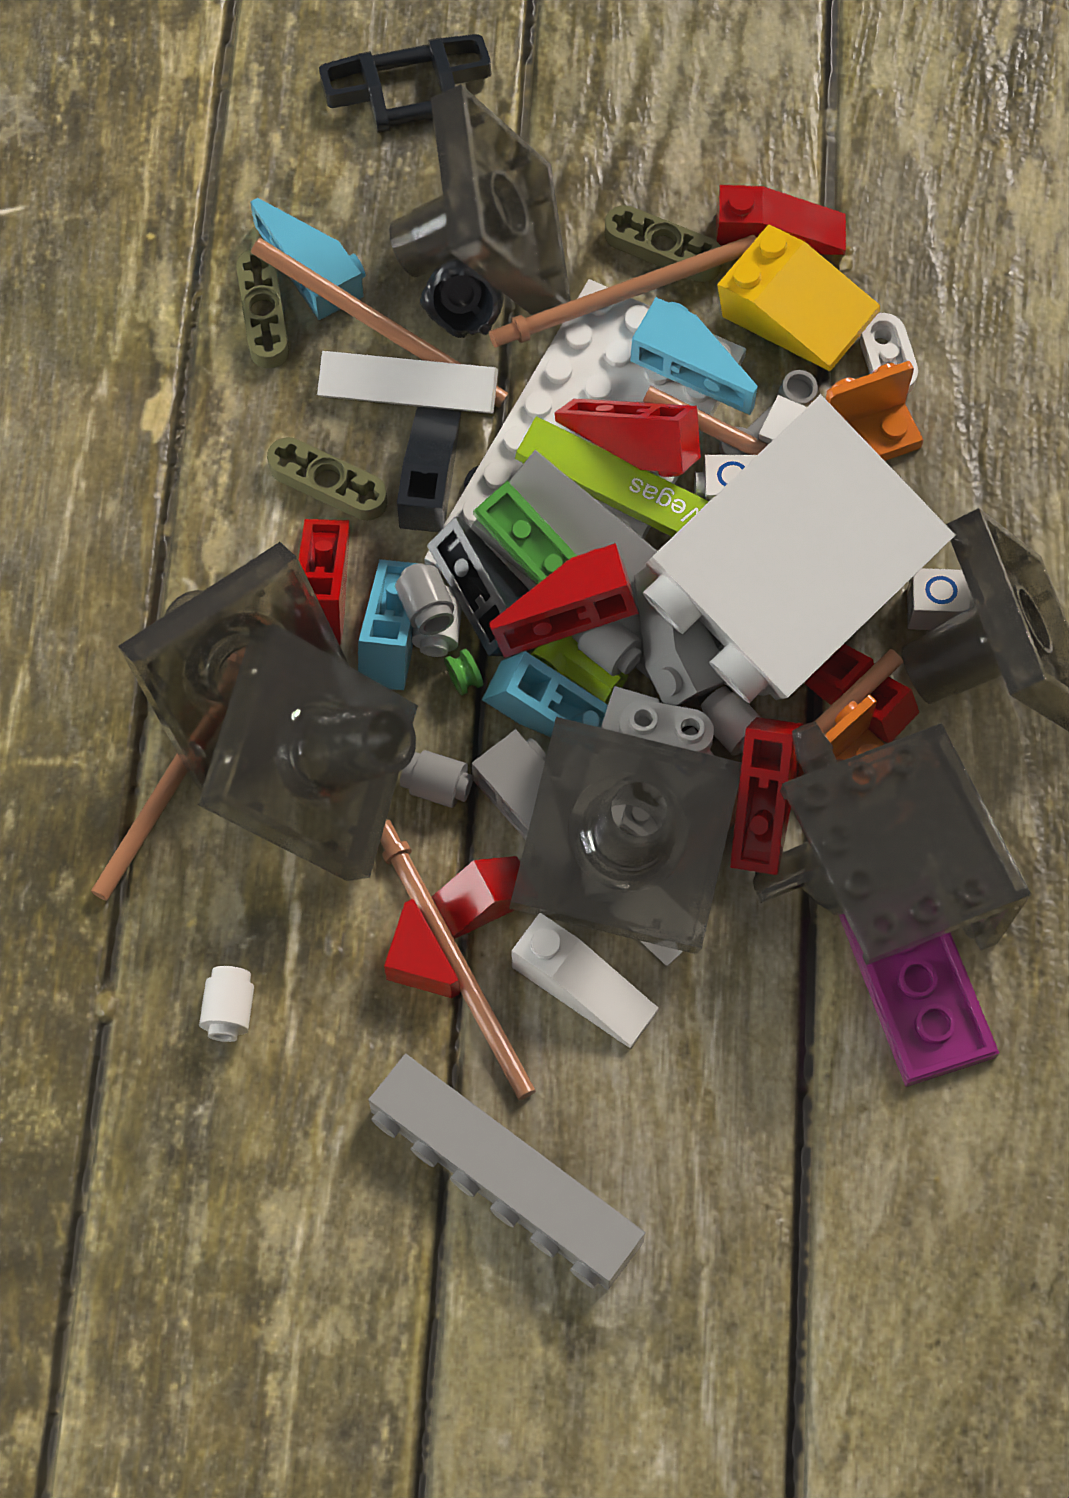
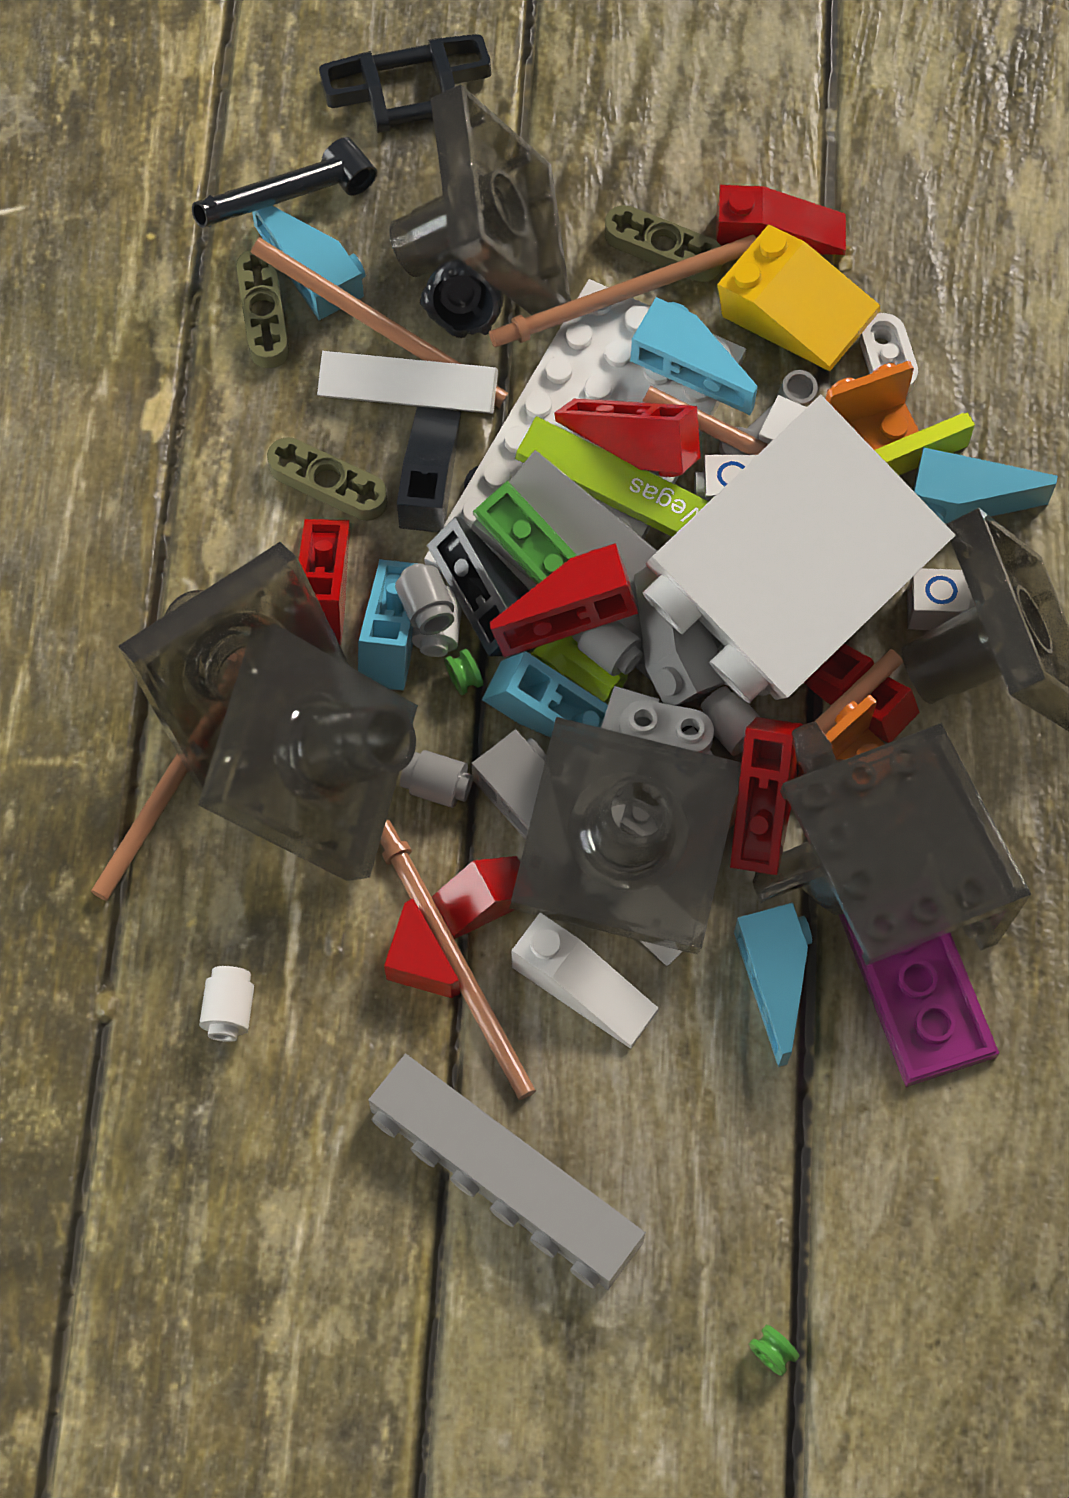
(340, 164): none -> black piece
(774, 1350): none -> bright green bush
(775, 959): none -> medium azure slope
(945, 436): none -> neon yellow tile
(960, 484): none -> medium azure slope

